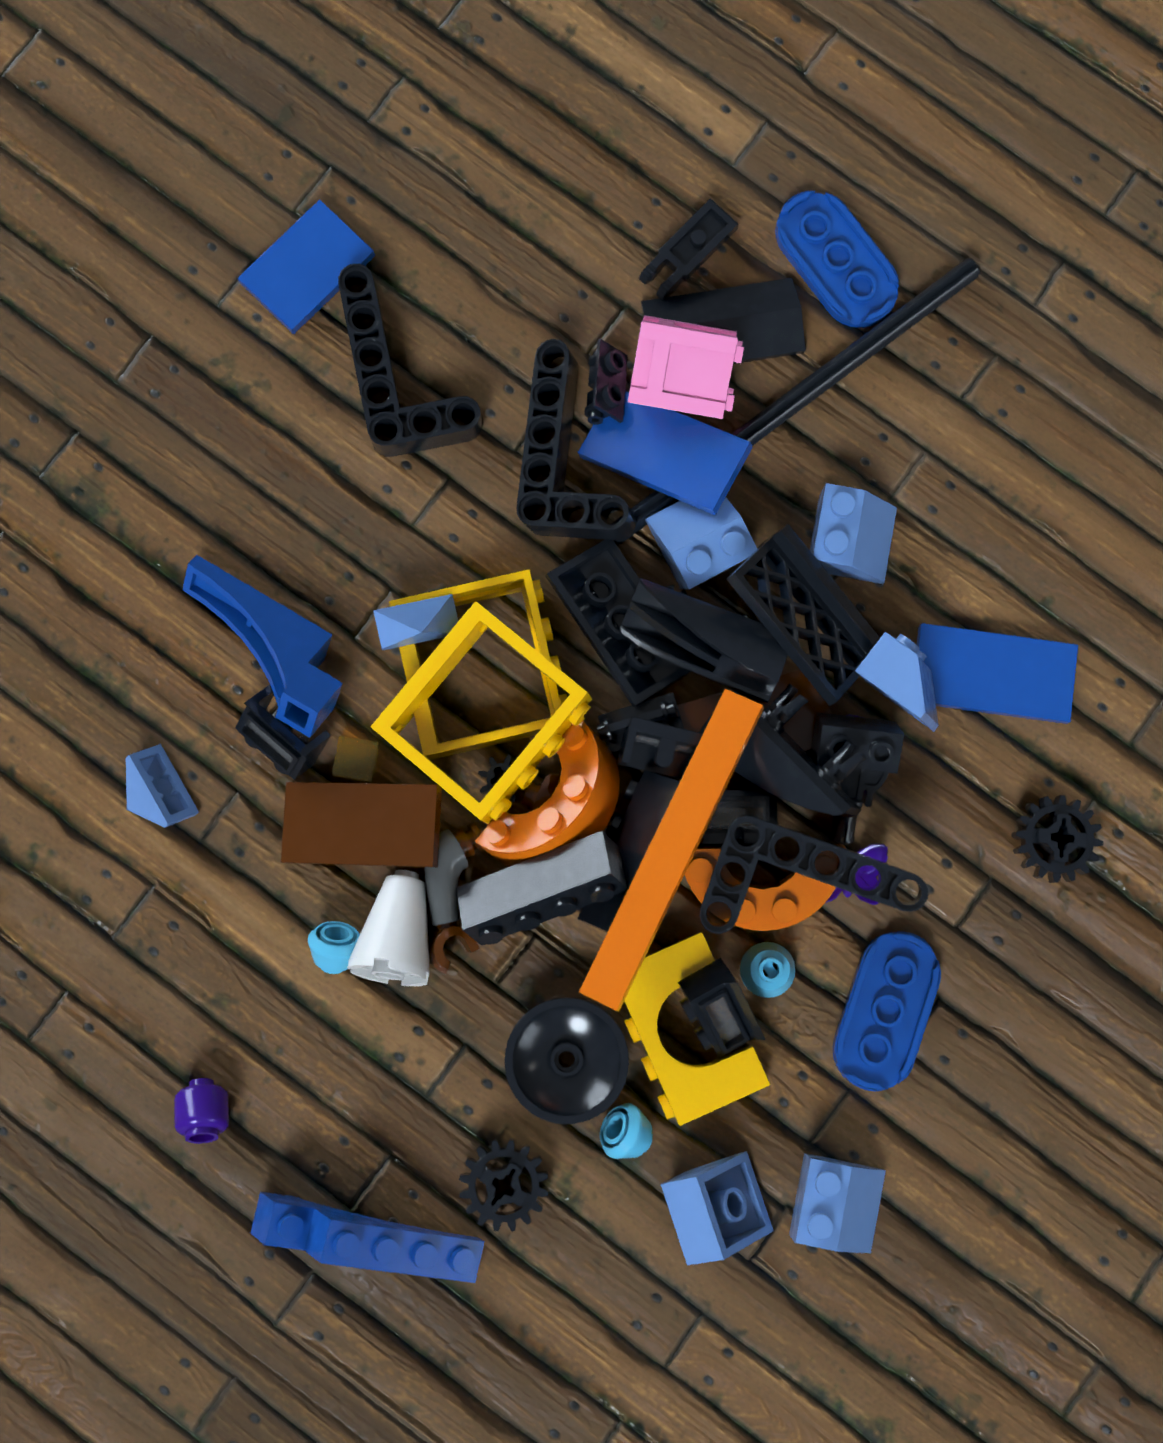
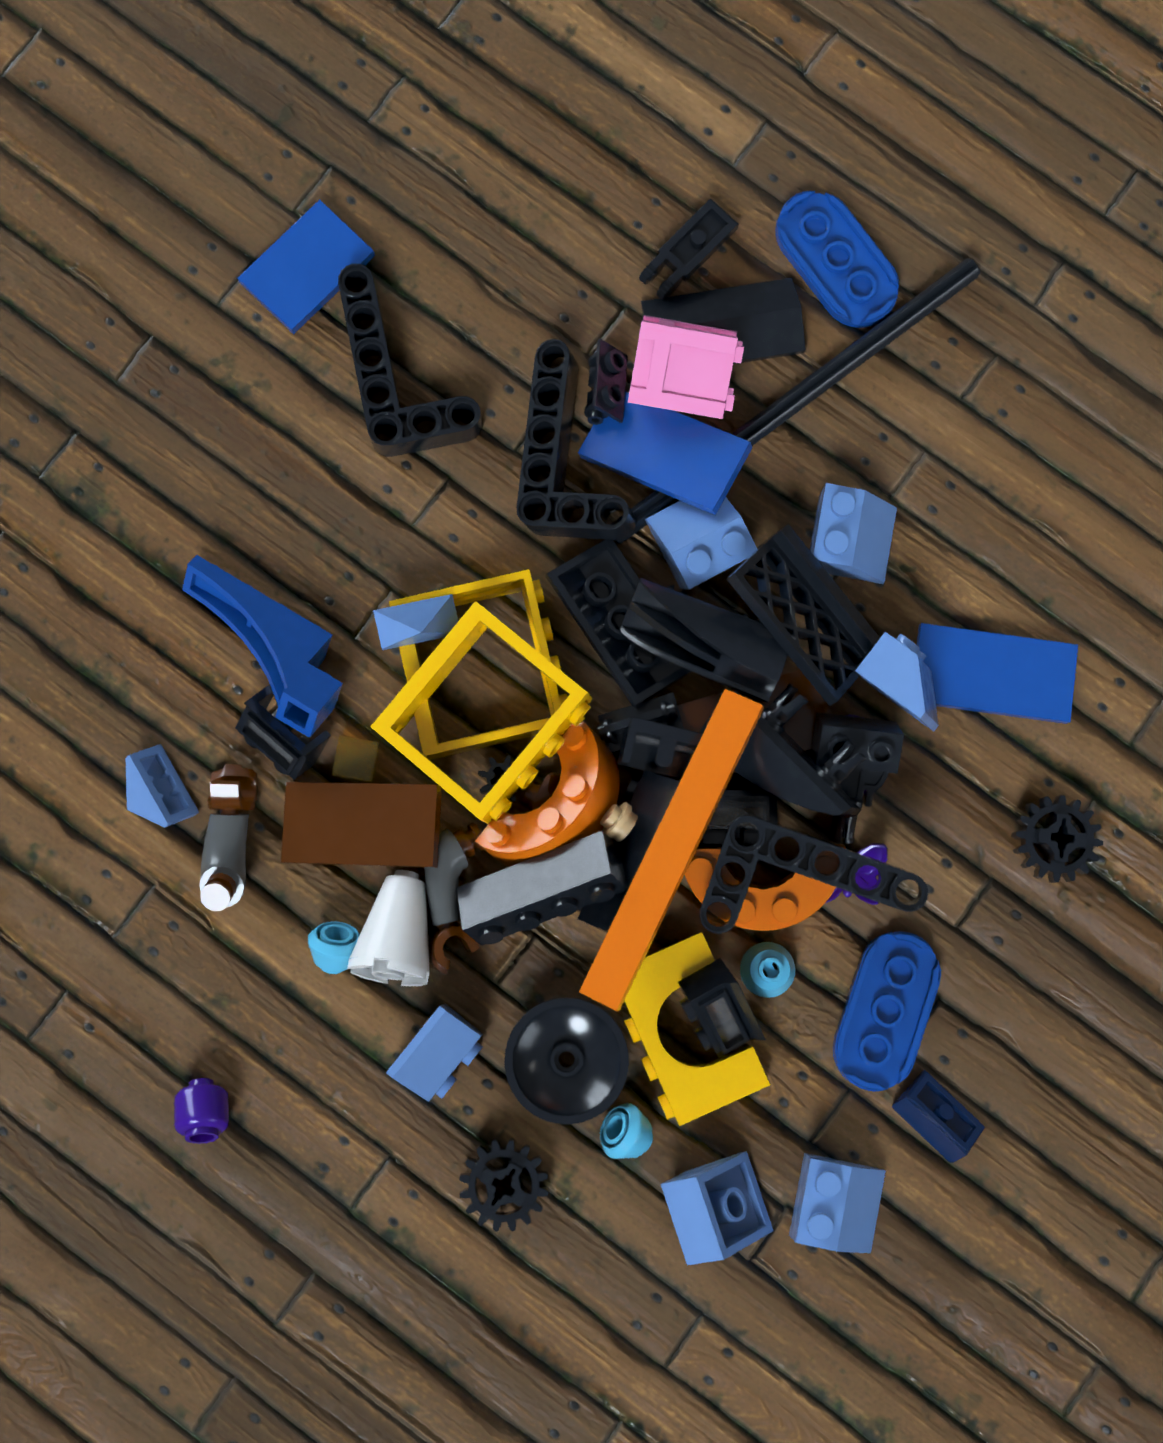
(226, 836): none -> piece
(364, 1241): blue arch -> none
(435, 1054): none -> medium blue slope
(618, 821): none -> tan plate
(938, 1117): none -> dark blue slope

